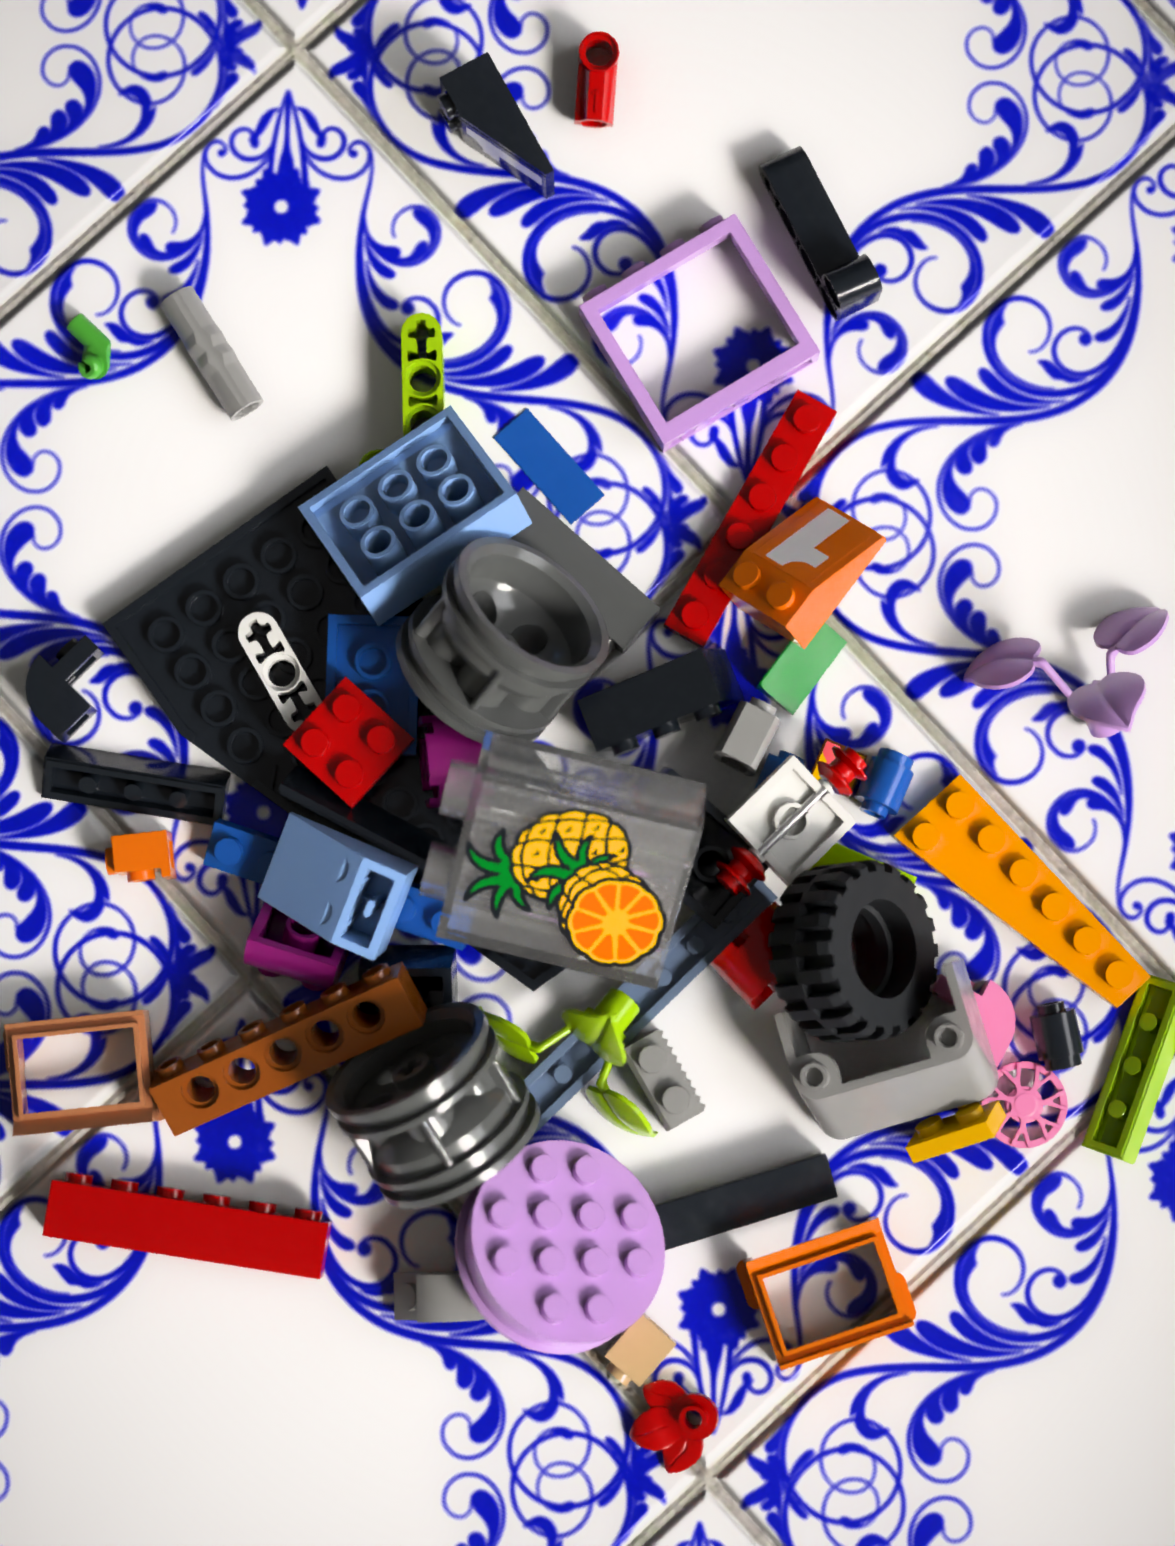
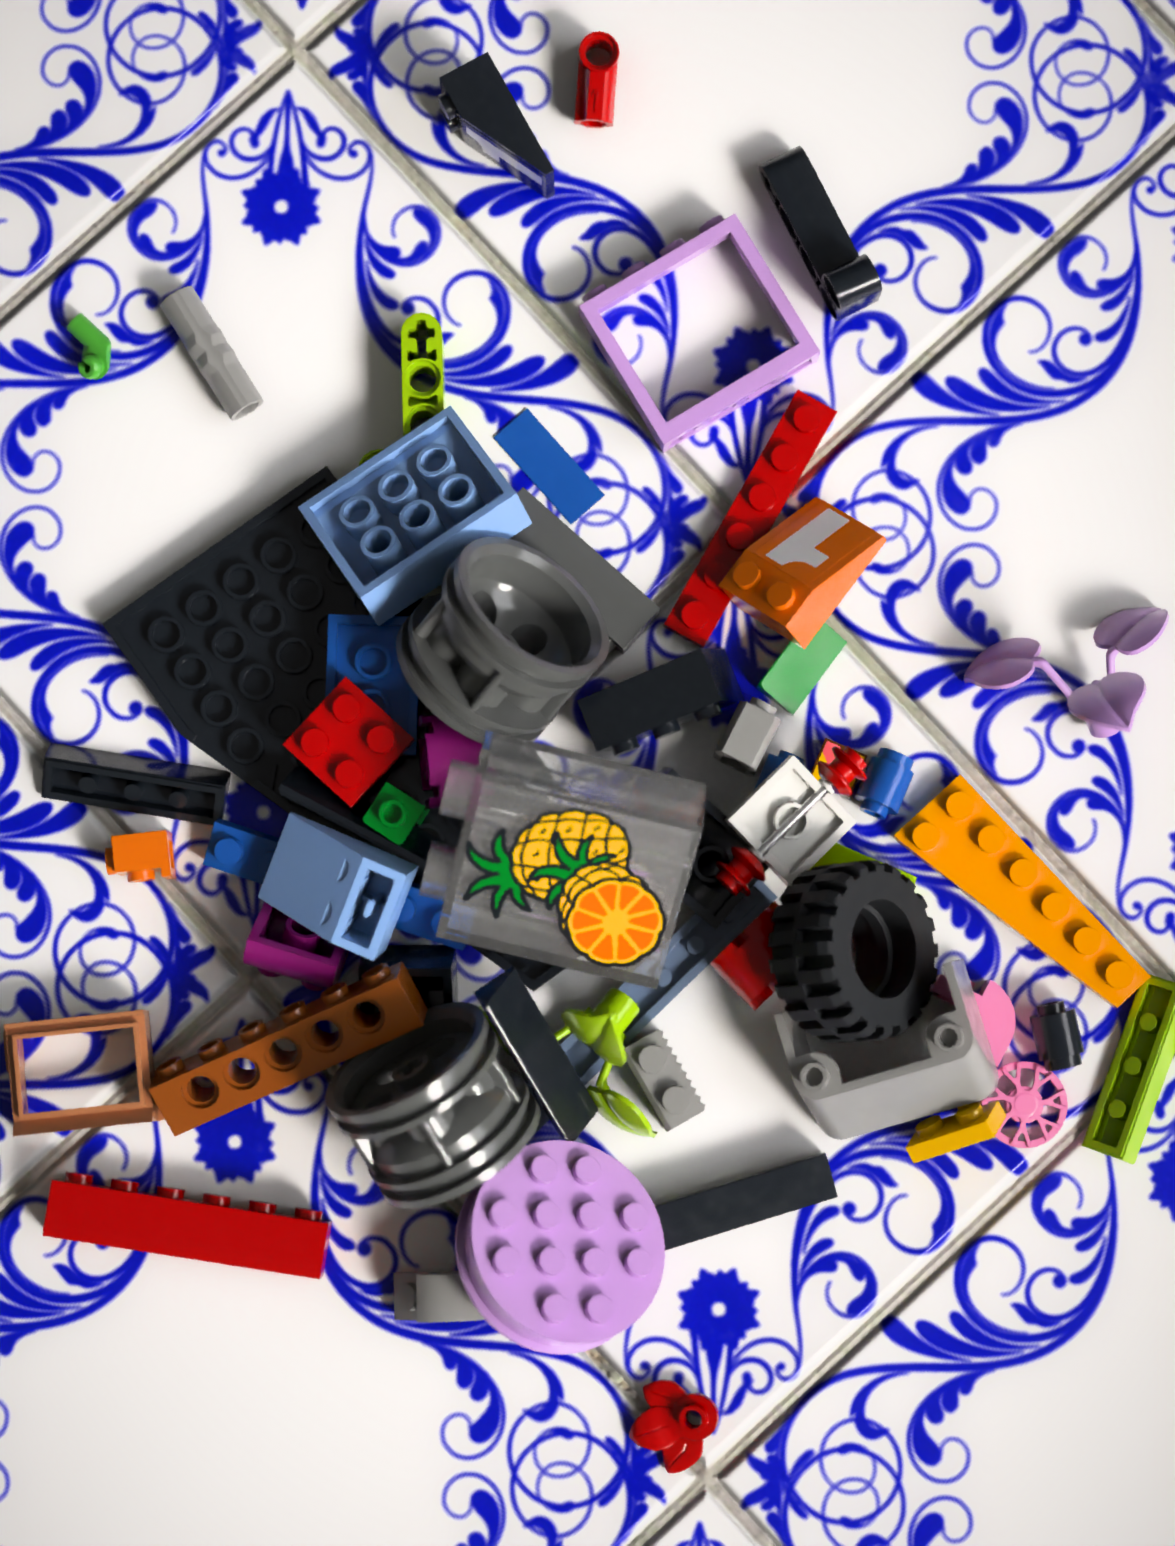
(51, 688): black brick -> none
(255, 650): white beam -> none
(394, 814): none -> green bracket
(537, 1053): none -> black slope
(638, 1351): tan brick -> none
(753, 1271): orange piece -> none

